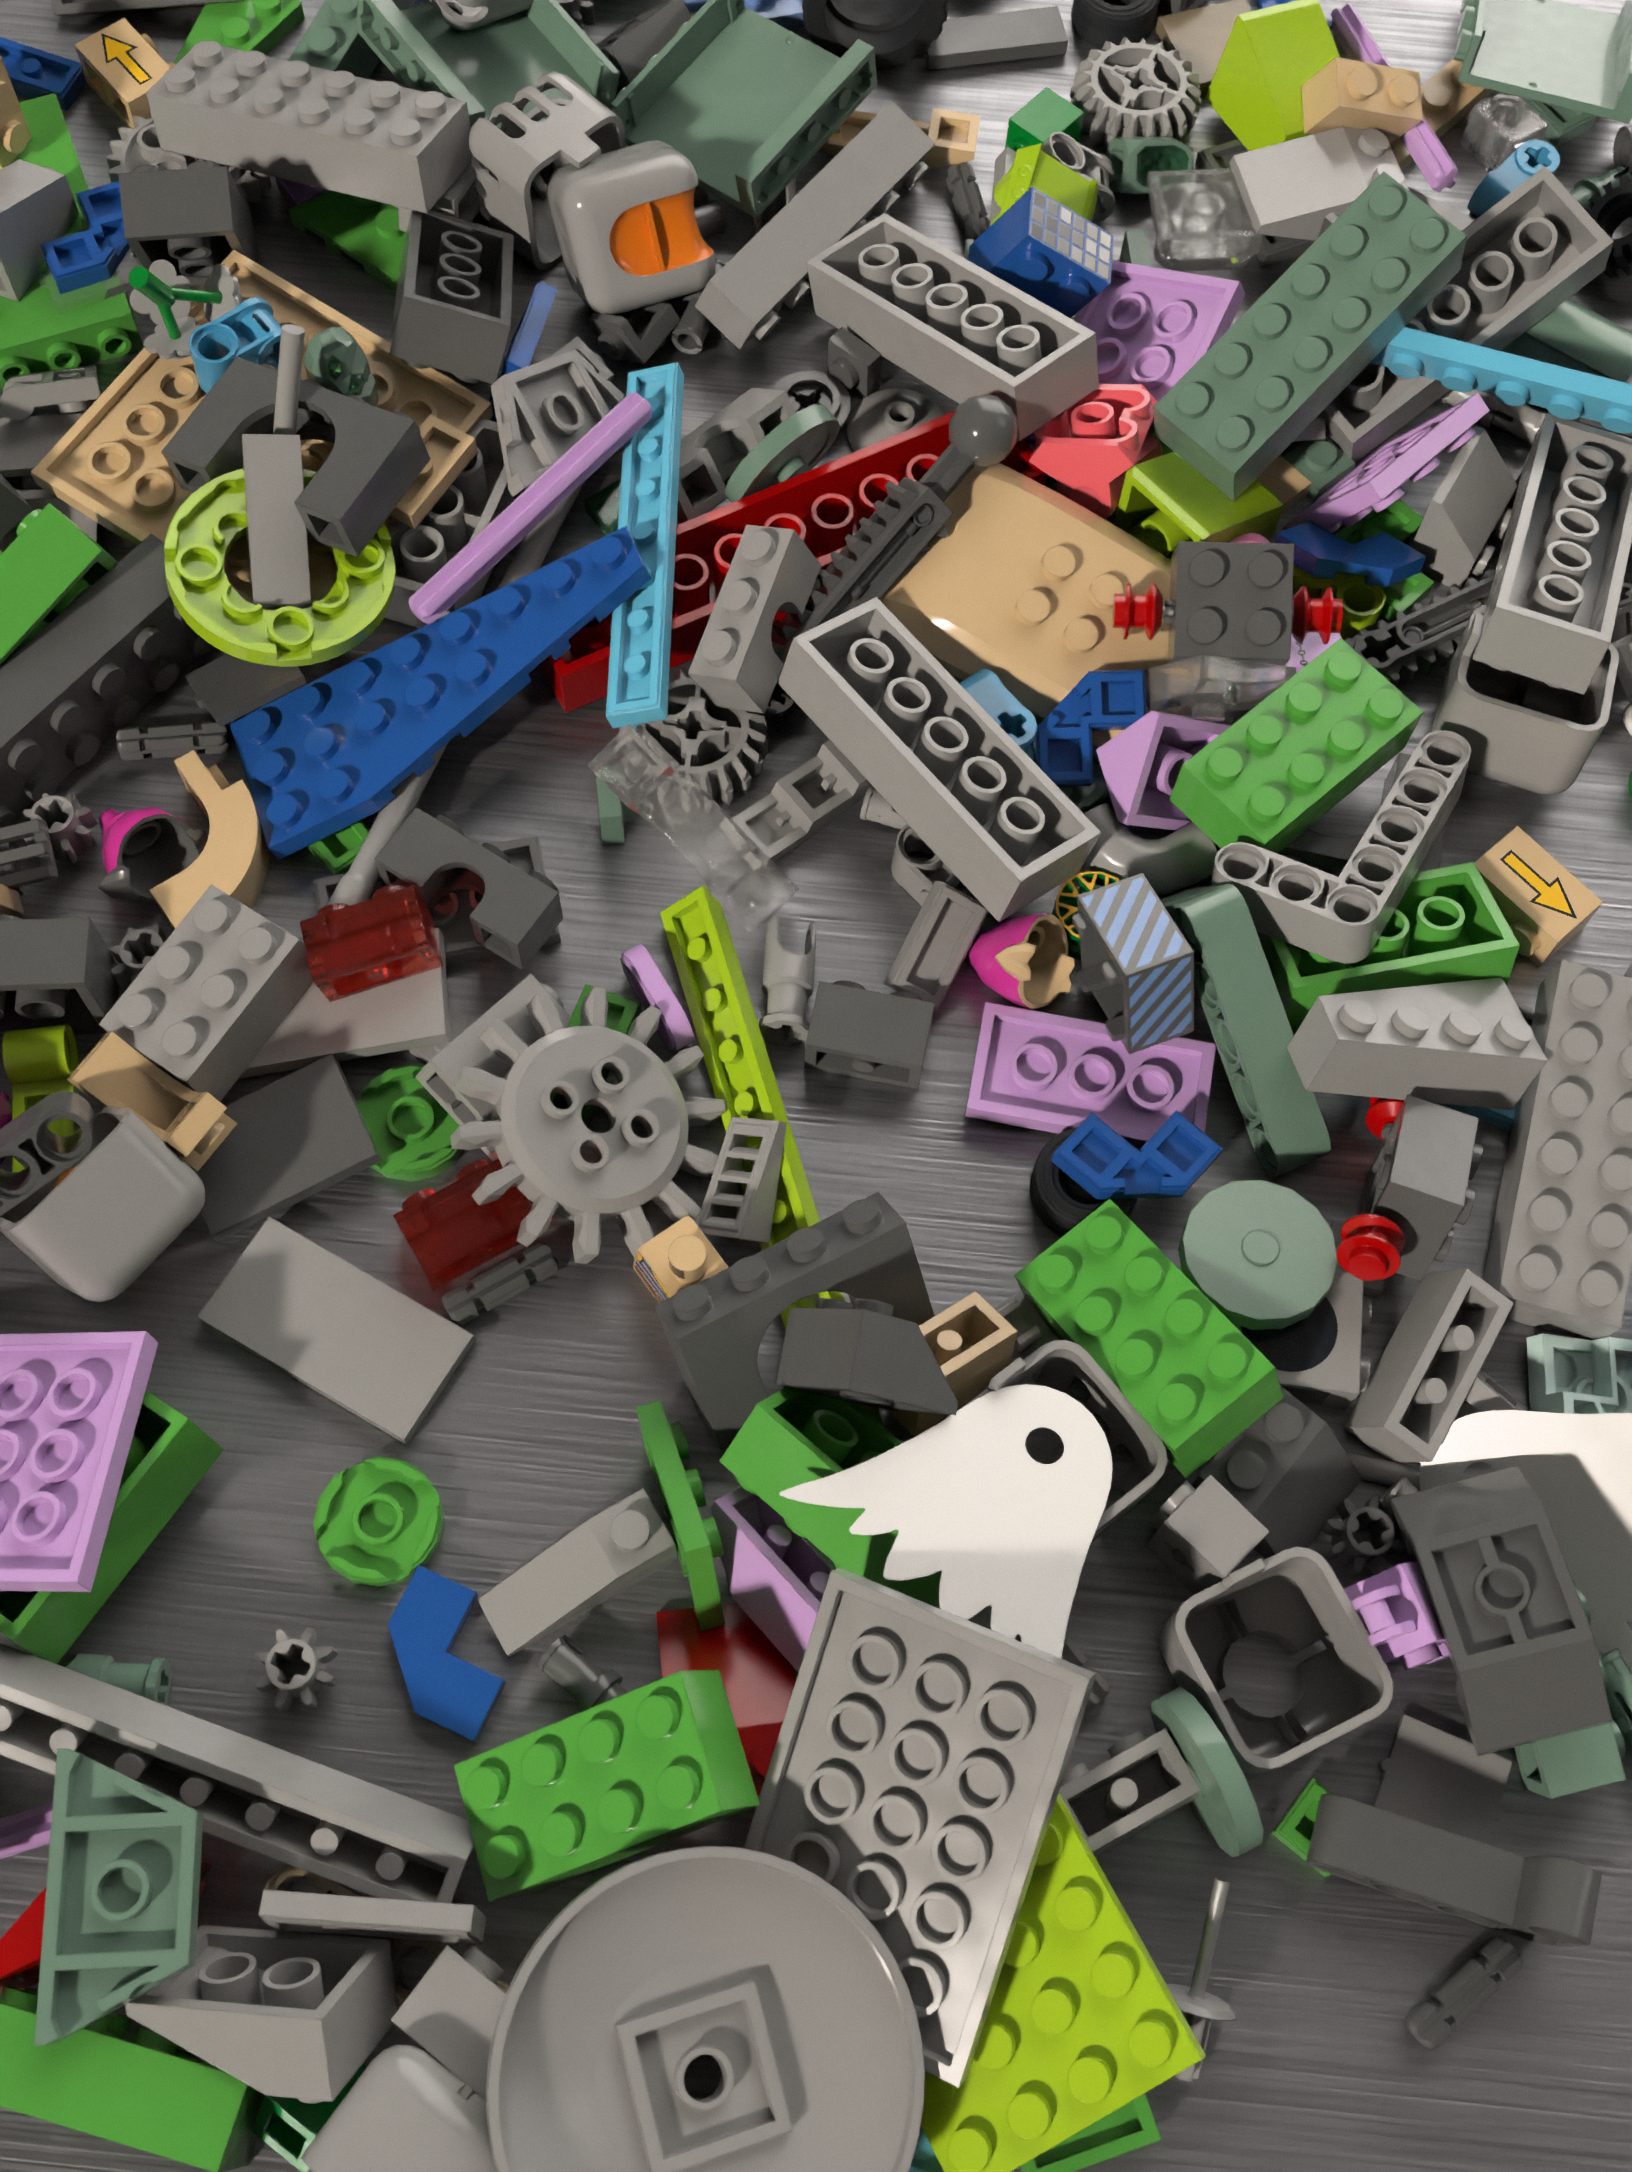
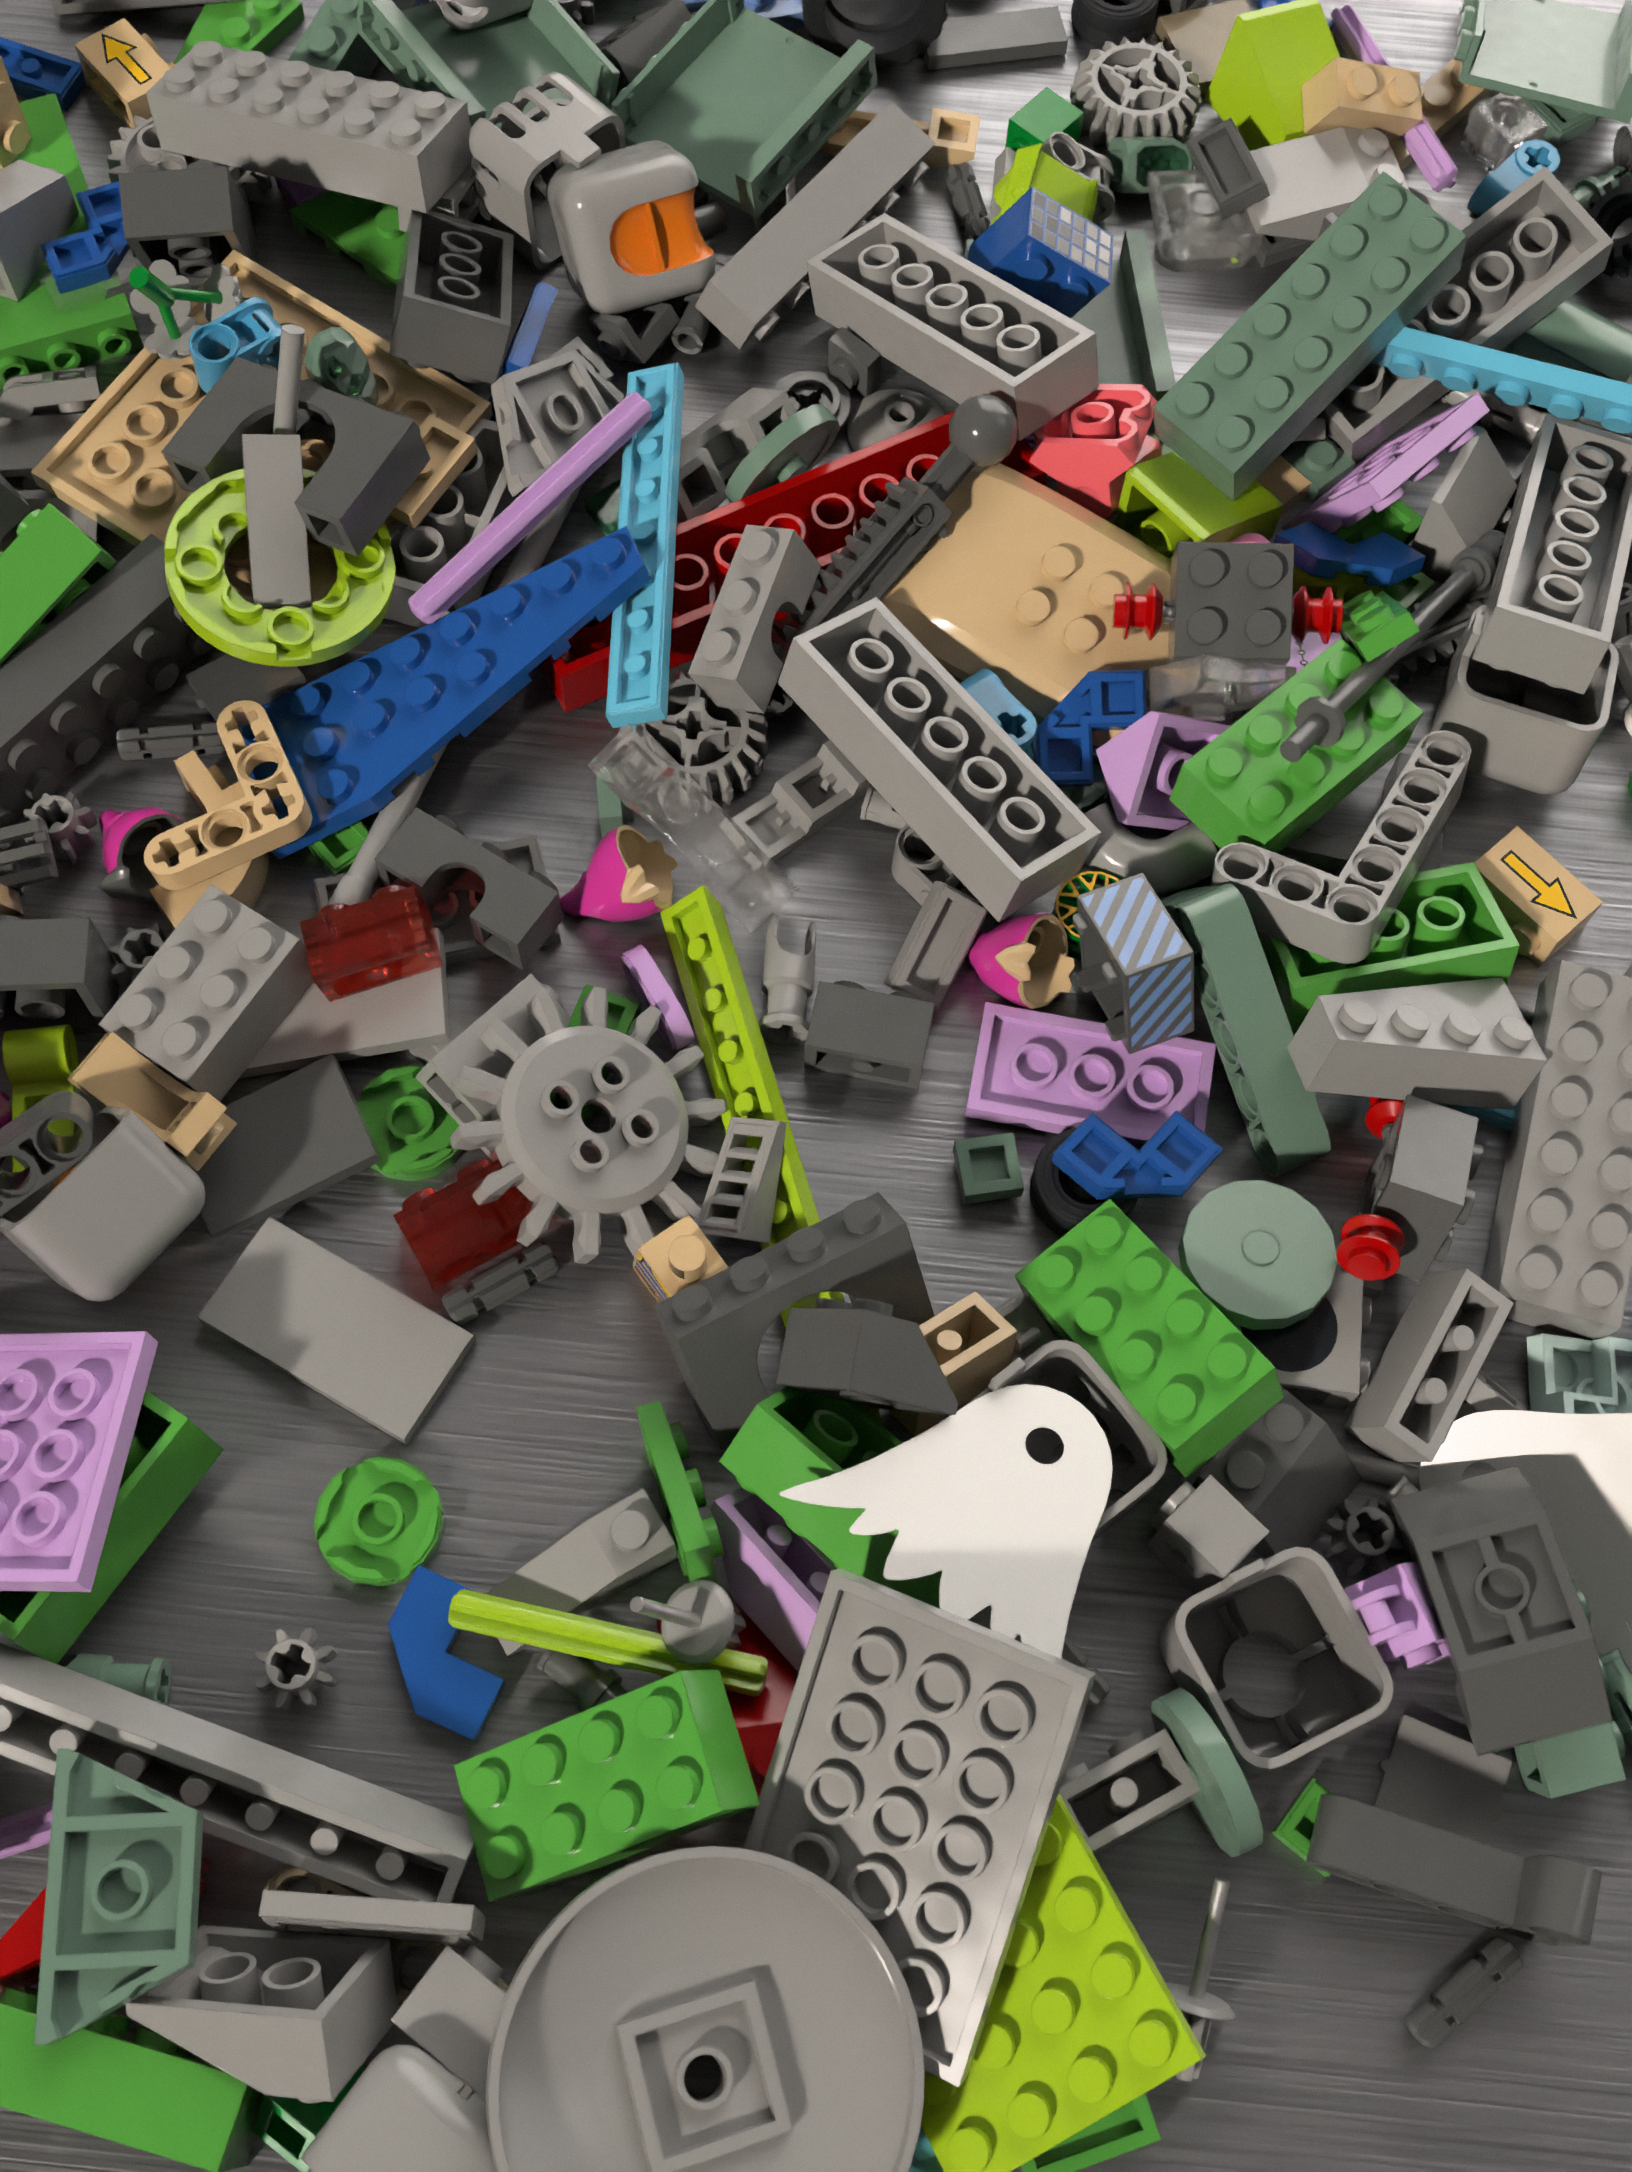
(252, 813): none -> tan beam
(595, 1639): none -> lime axle
(623, 879): none -> hat
(695, 1621): none -> light grey piece
(988, 1168): none -> sand green plate
(1157, 323): lavender plate -> none
(1227, 168): none -> dark grey tile
(1323, 720): none -> dark grey bar
(1376, 624): none -> bright green plate

